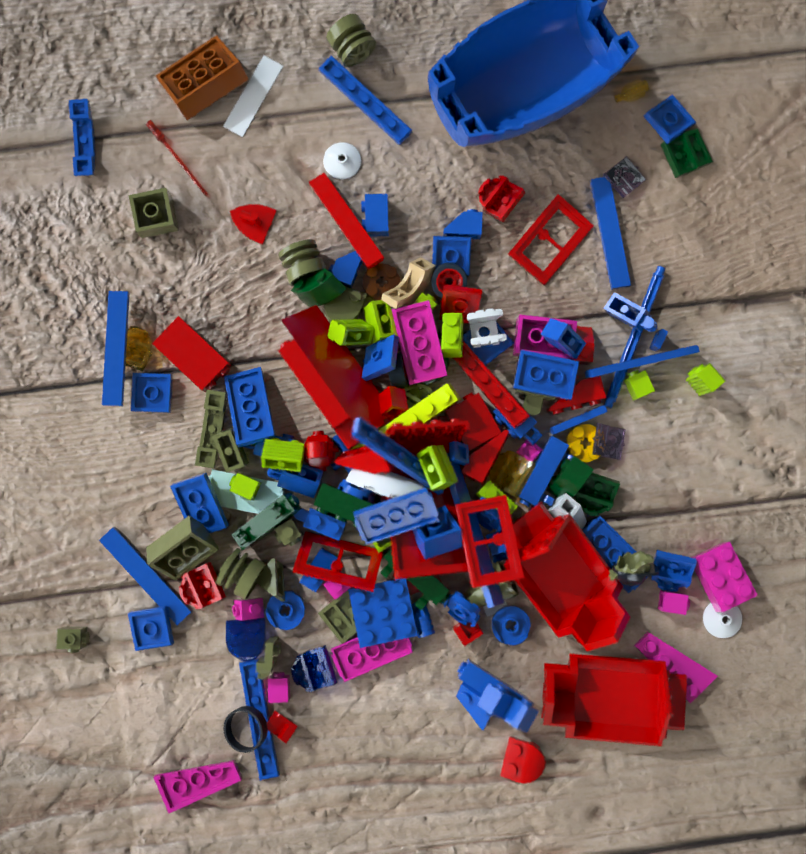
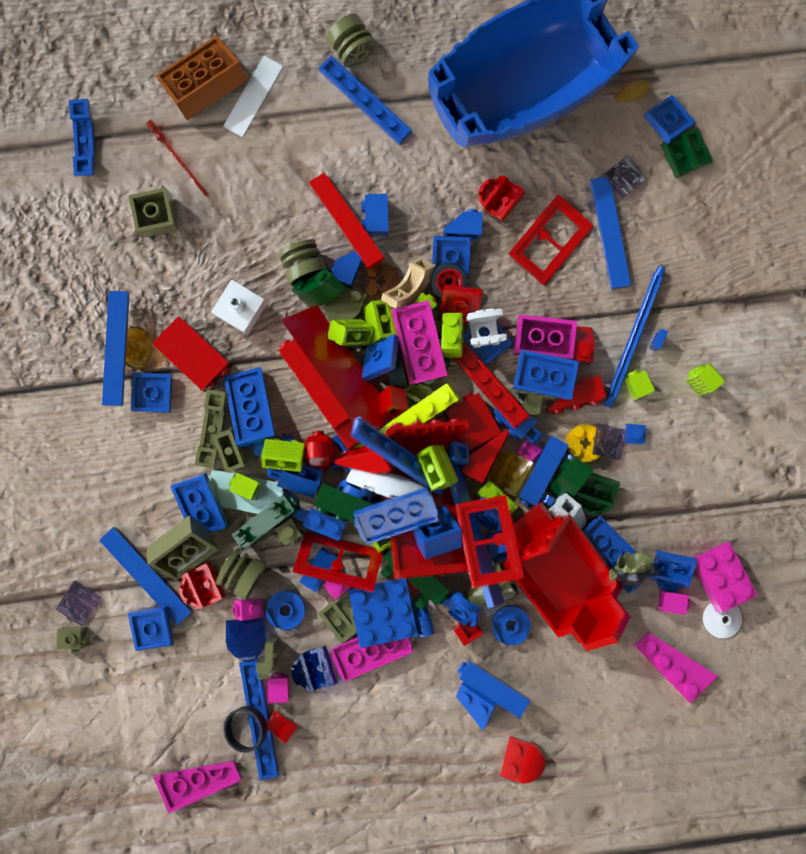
(78, 603): none -> clear purple piece
(239, 307): none -> white brick
(253, 220): red shield -> none
(273, 579): olive slope -> none
(342, 169): white dish -> none
(505, 705): blue brick -> none
(563, 338): blue slope -> none
(577, 420): blue tile -> none
(614, 699): red panel -> none
(630, 313): brick -> none
(635, 434): none -> blue plate
(641, 361): blue tile -> none

